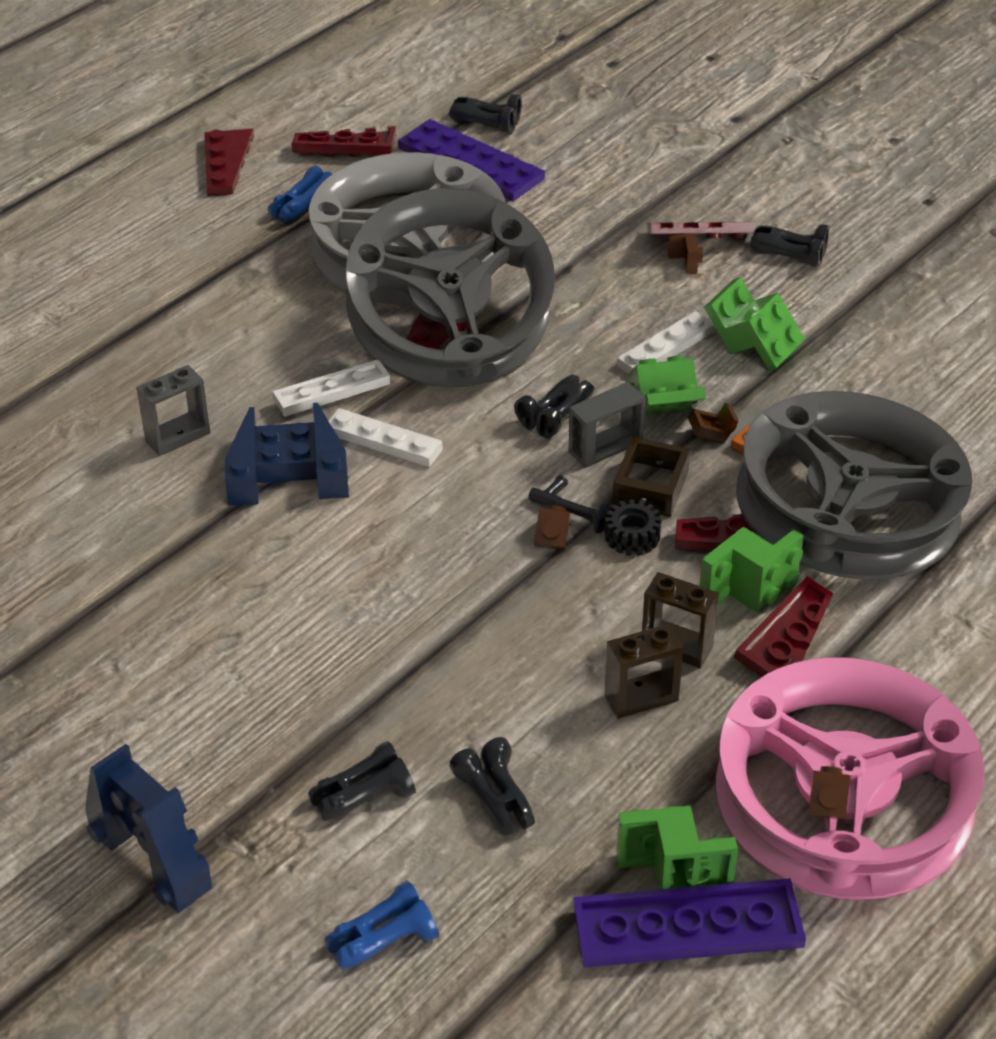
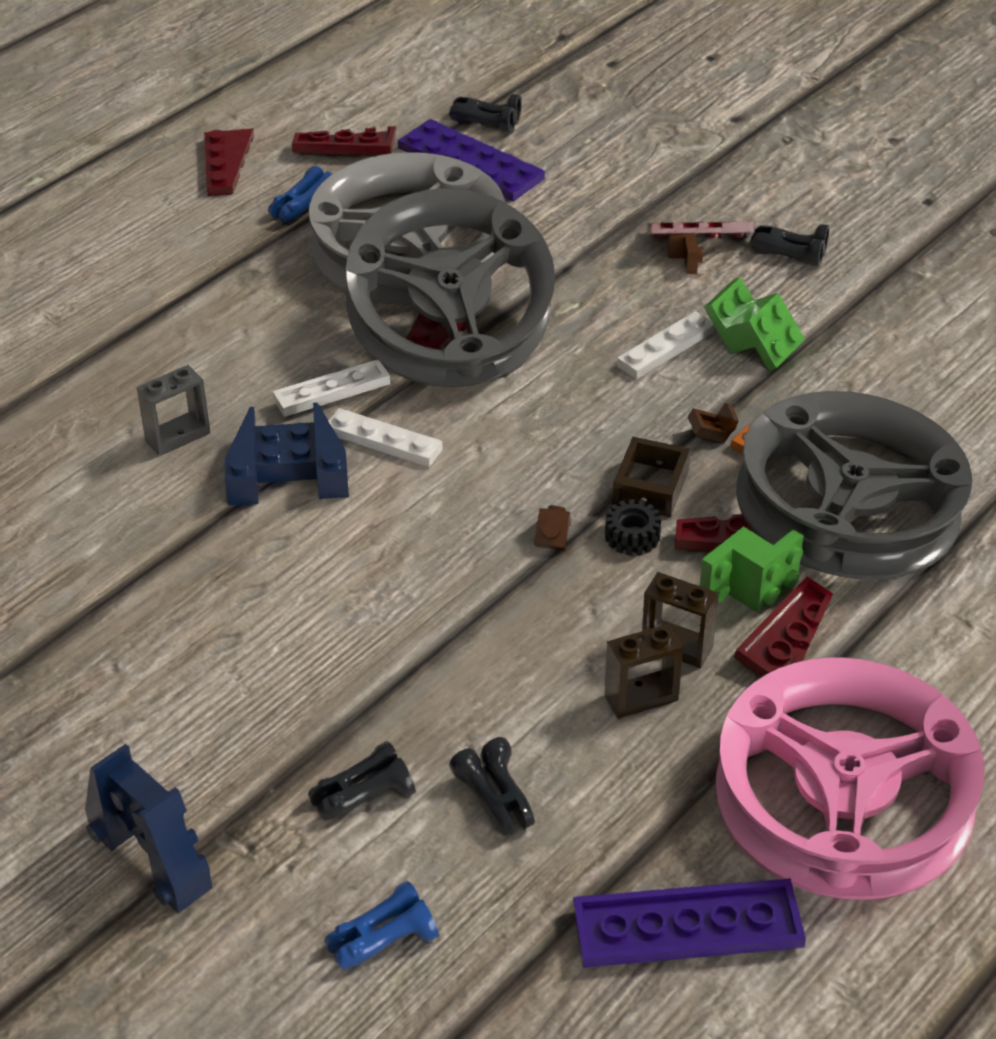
(543, 414): black piece -> none
(549, 497): black piece -> none
(592, 448): dark grey window -> none
(667, 384): bright green bracket -> none
(671, 844): bright green bracket -> none
(829, 793): reddish brown bracket -> none

